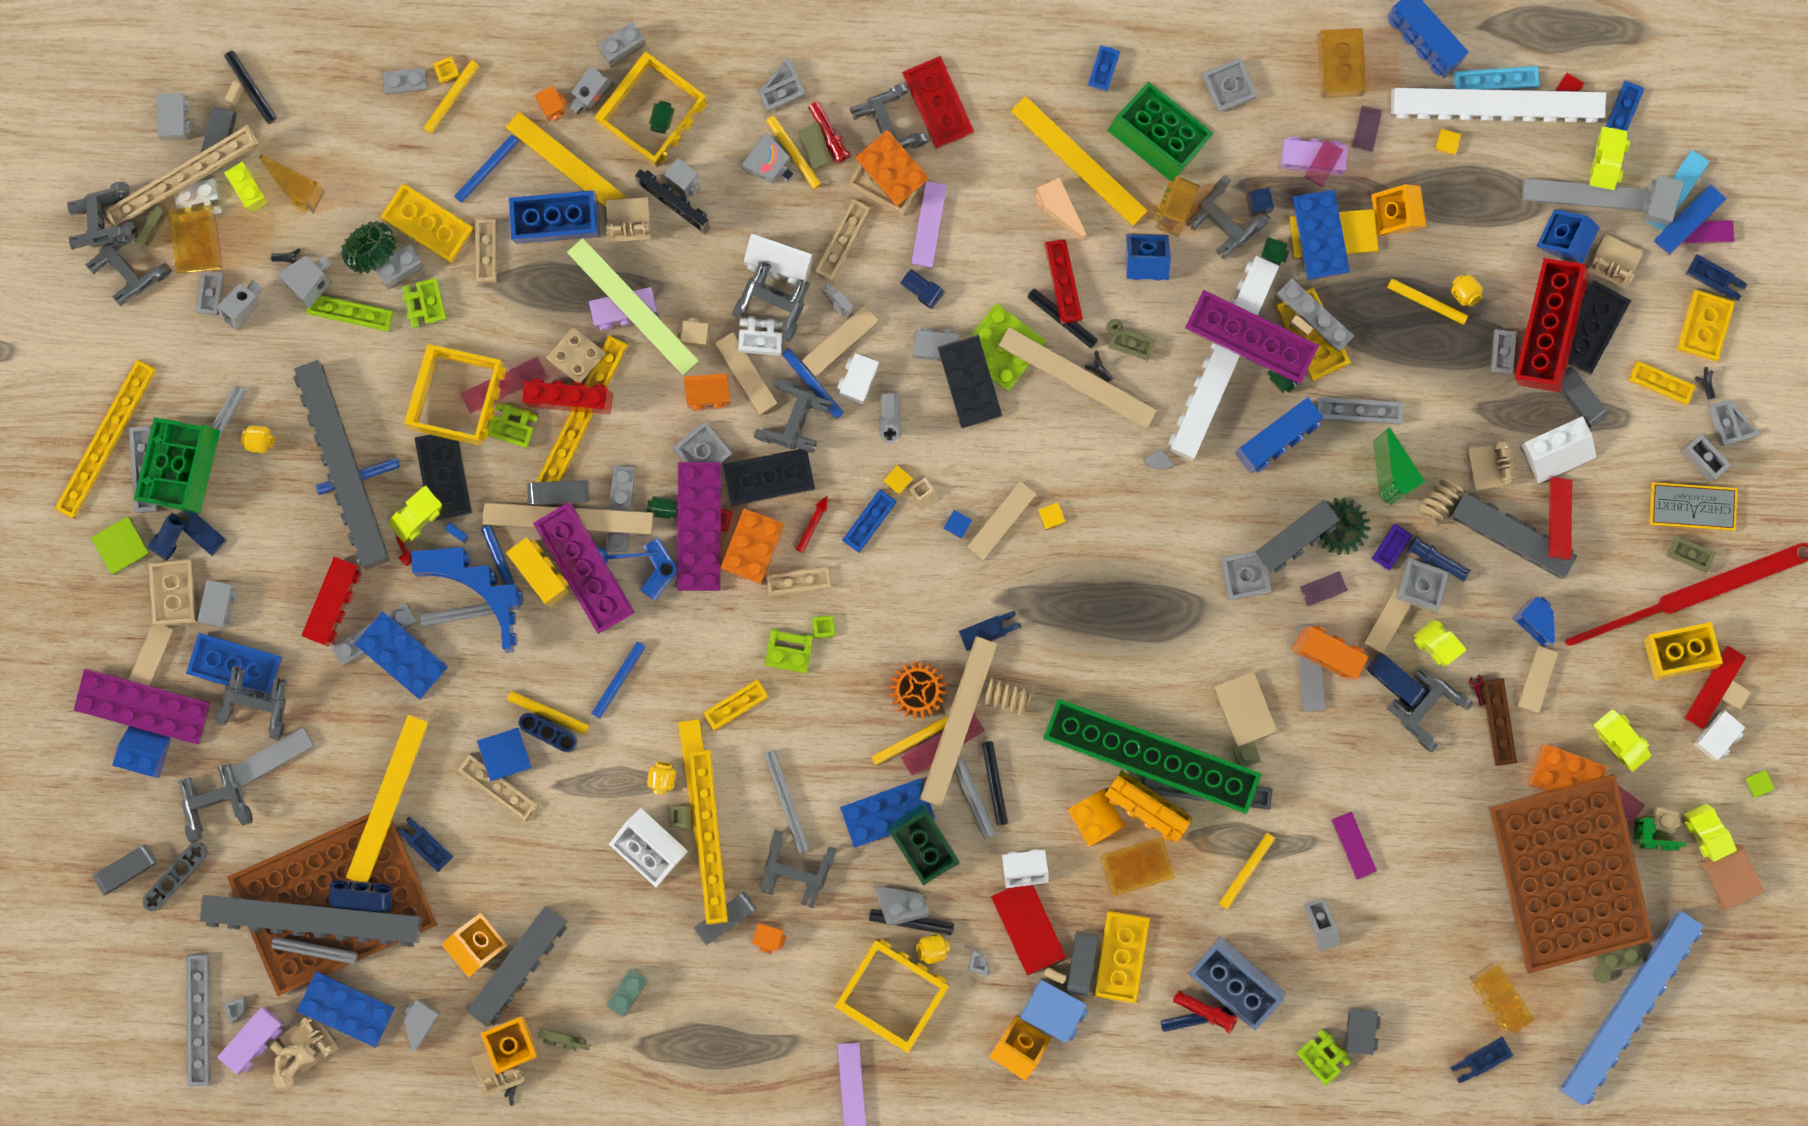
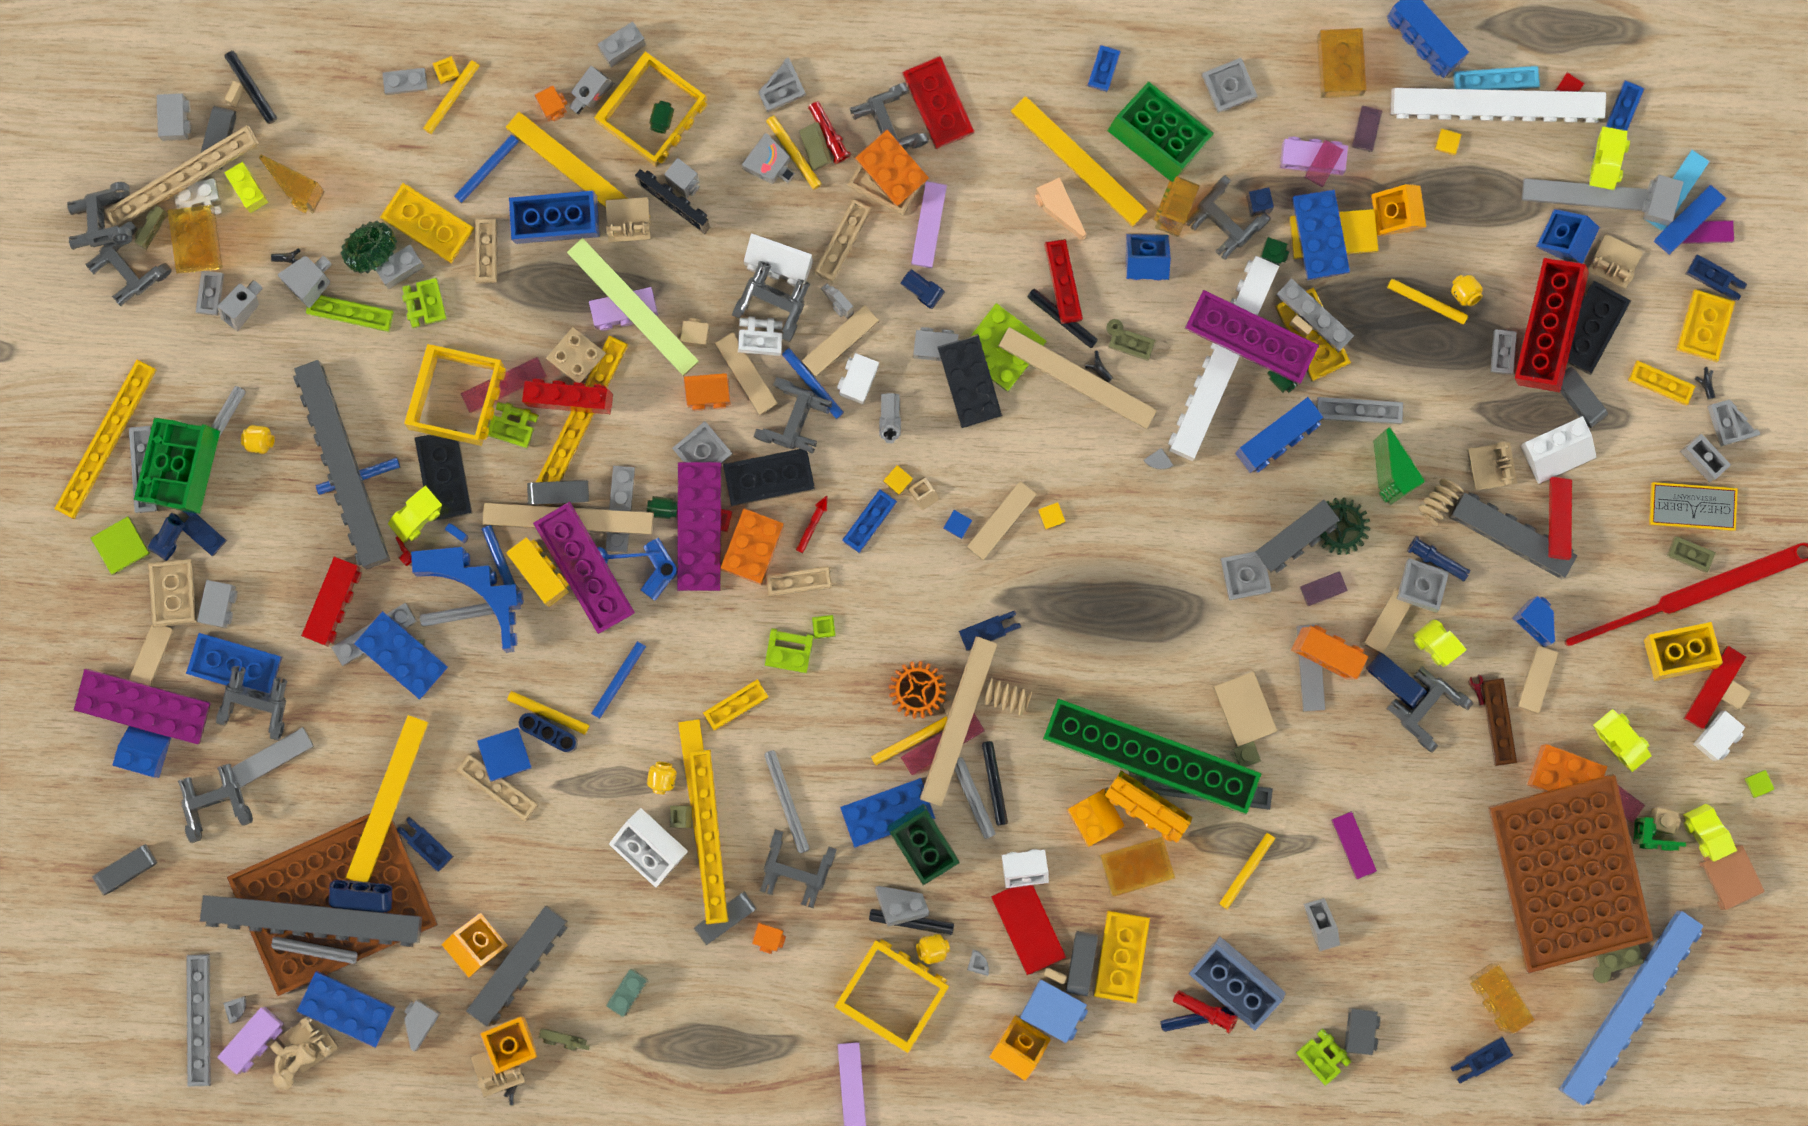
(177, 879): dark grey beam -> none
(1391, 547): dark purple tile -> none

